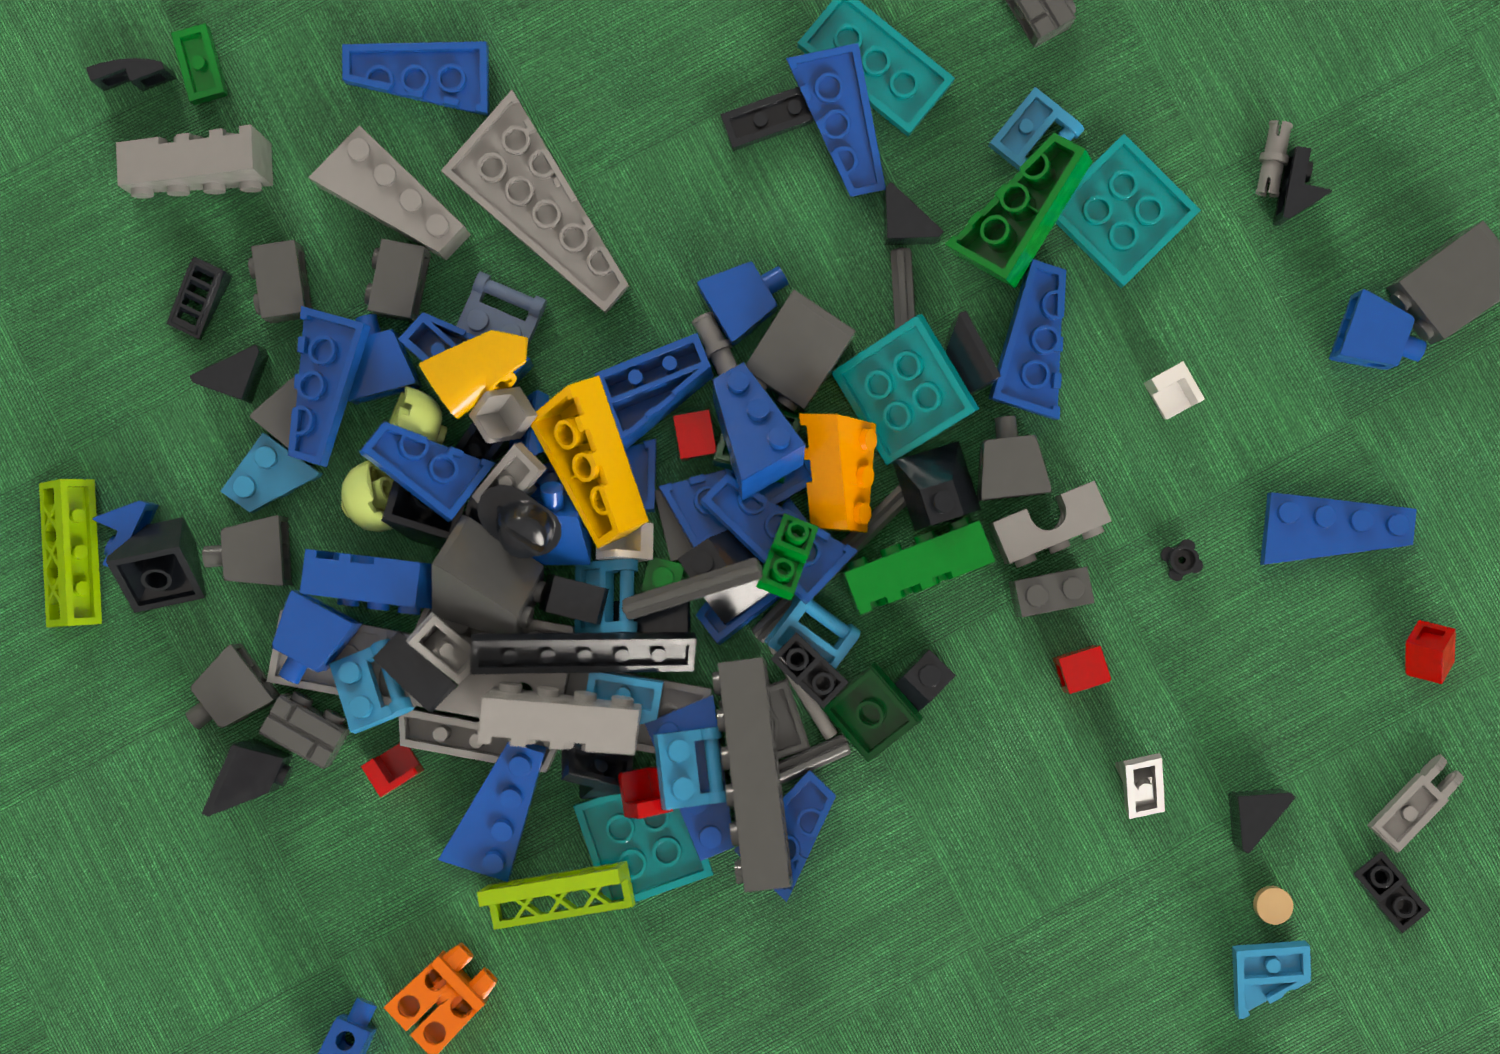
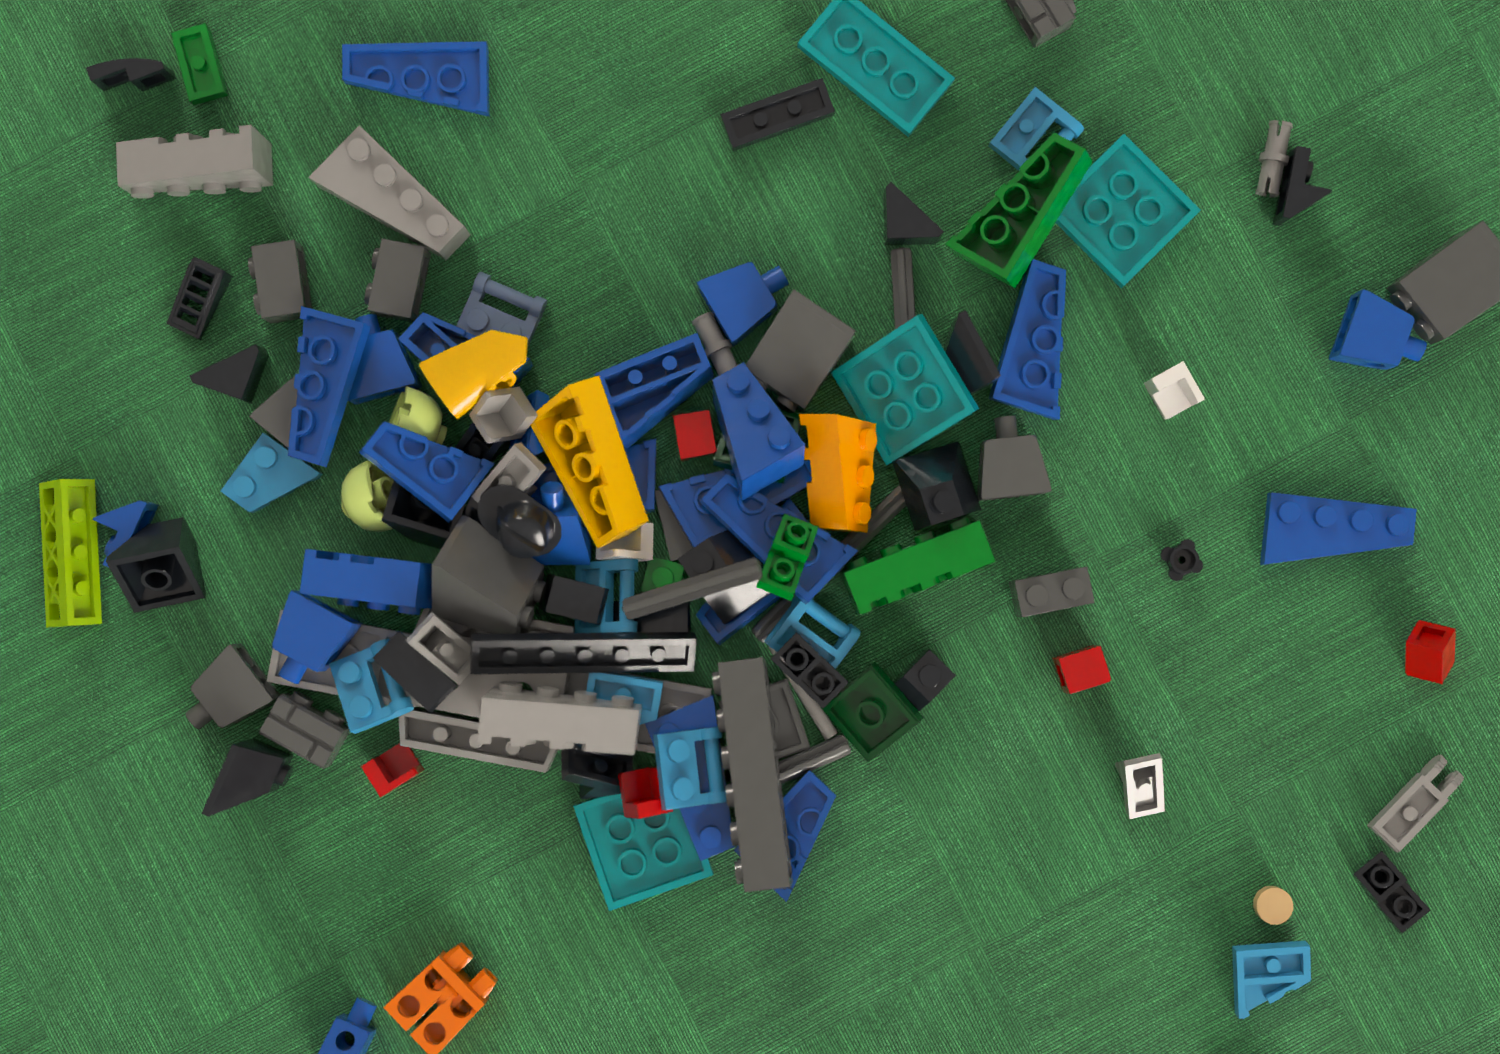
(253, 552): dark grey torso -> none
(497, 816): blue wing -> none
(523, 188): light grey wing -> none
(553, 885): lime fence -> none
(840, 106): blue wing -> none
(1080, 513): light grey arch -> none
(1254, 814): black slope -> none

